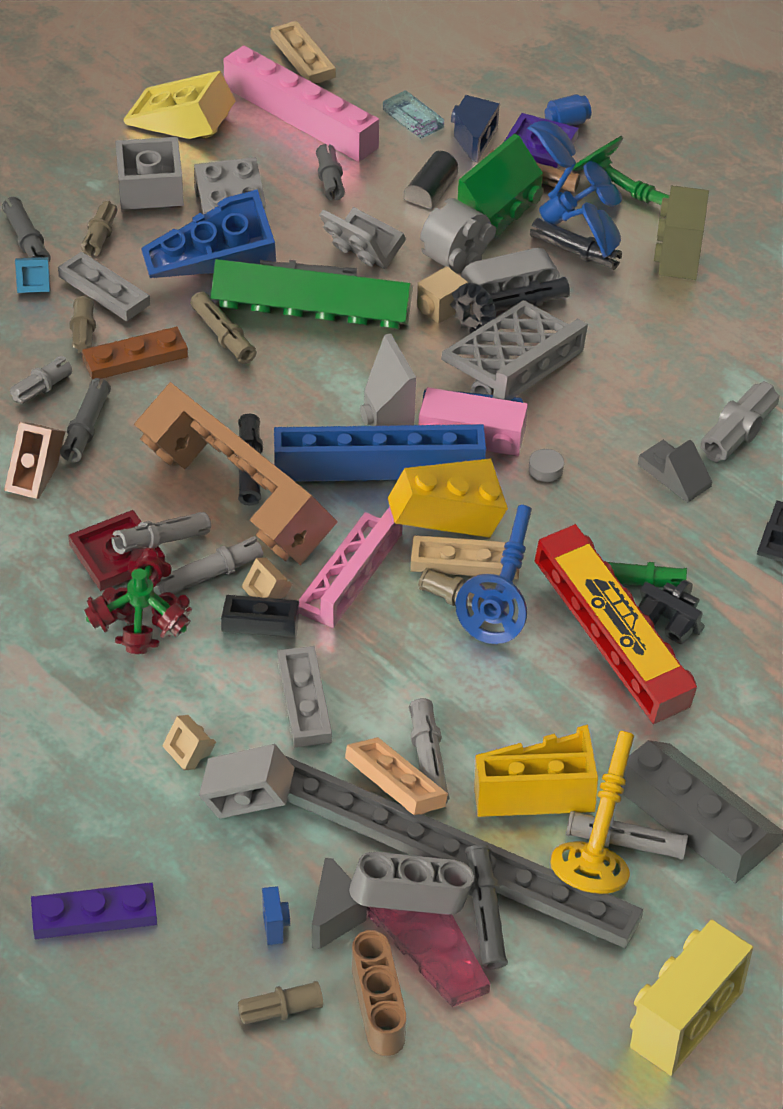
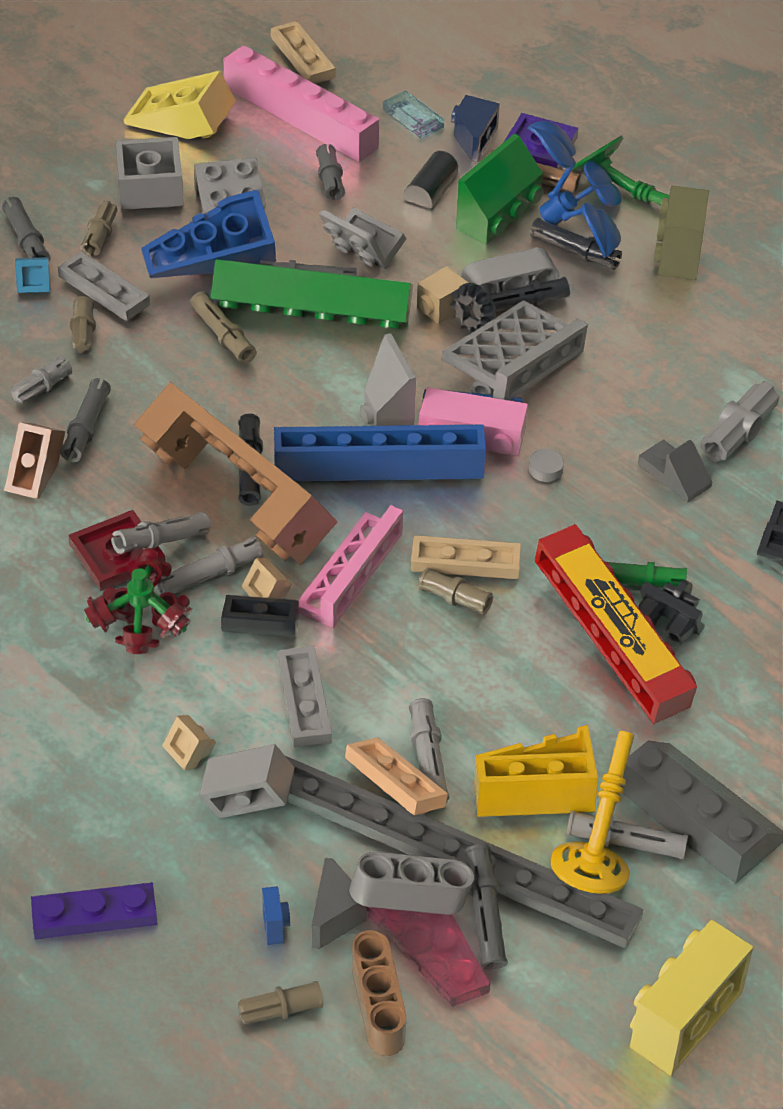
(135, 353): dark orange plate -> none
(450, 498): yellow wedge -> none
(456, 235): light grey brick -> none
(497, 598): blue dish -> none
(569, 110): blue brick -> none

